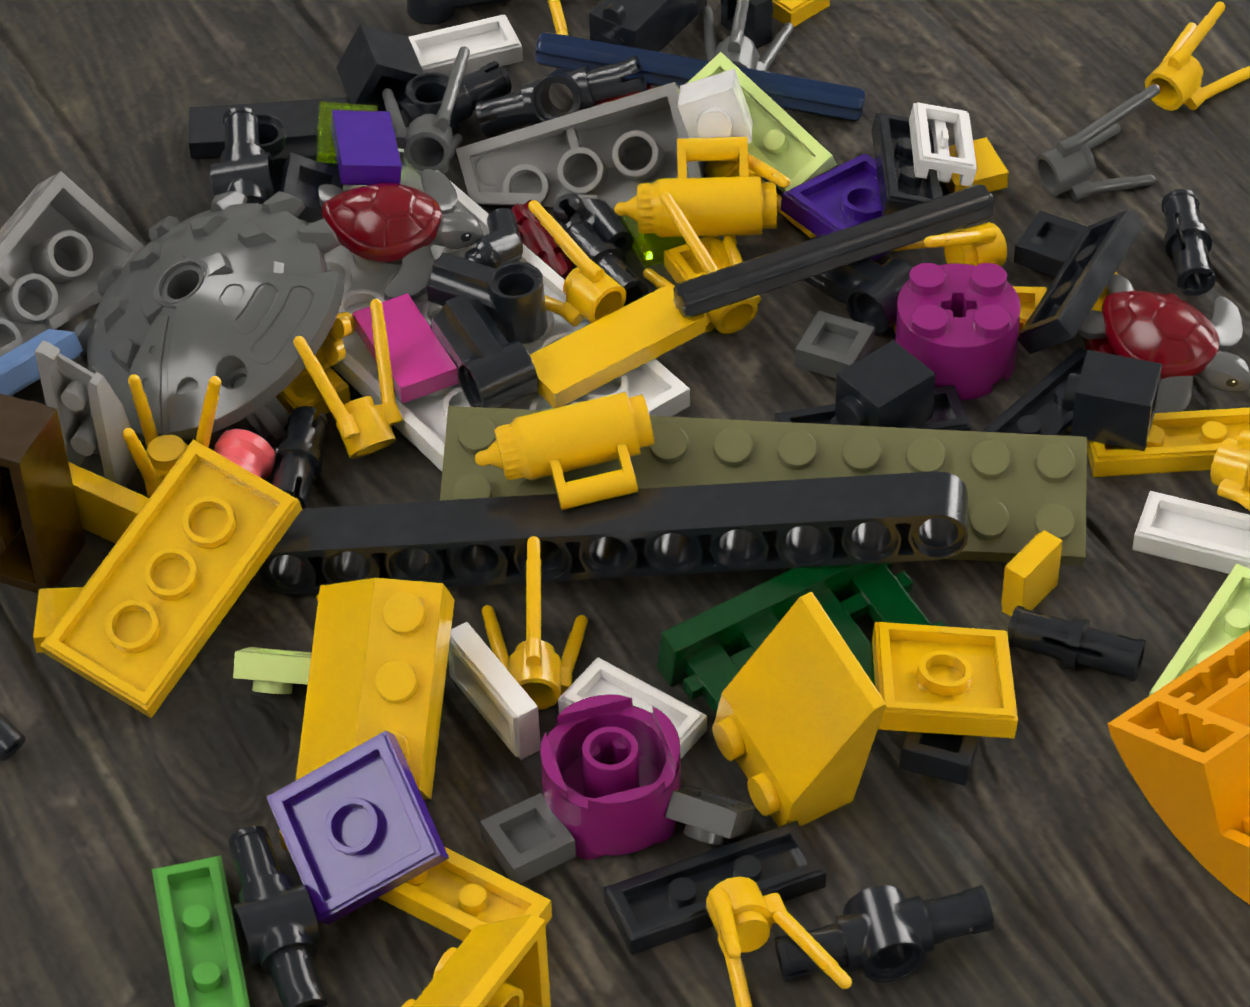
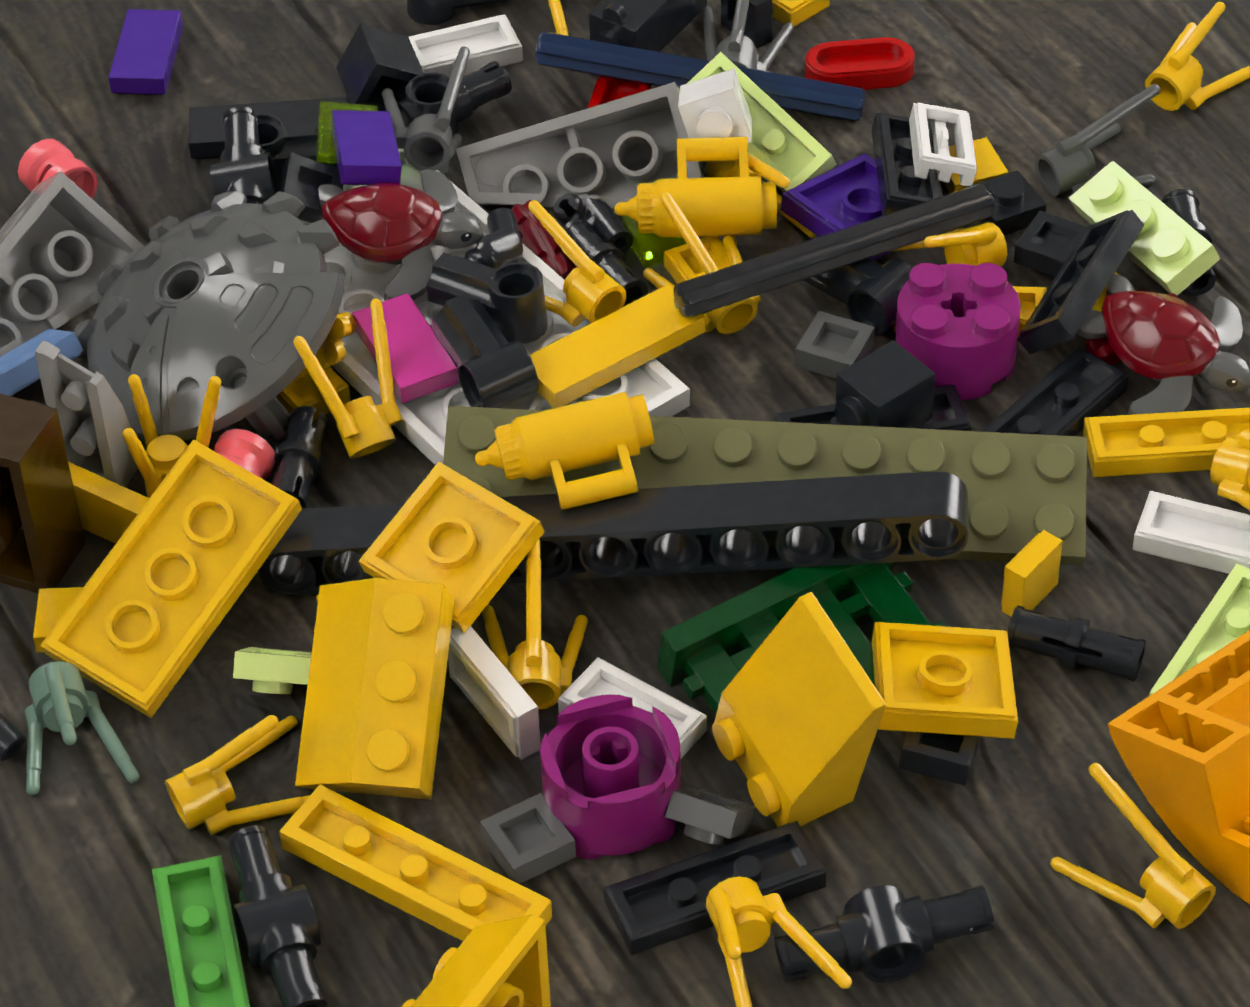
(48, 159): none -> coral wheel
(61, 706): none -> sand green plant
(146, 51): none -> dark purple tile
(204, 787): none -> yellow plant
(357, 827): tile -> none
(454, 537): none -> yellow tile
(533, 101): black pin -> none
(862, 62): none -> red tile
(1014, 203): none -> black plate
(1113, 399): black brick -> none
(1166, 245): none -> yellowish green plate
(1170, 882): none -> yellow plant

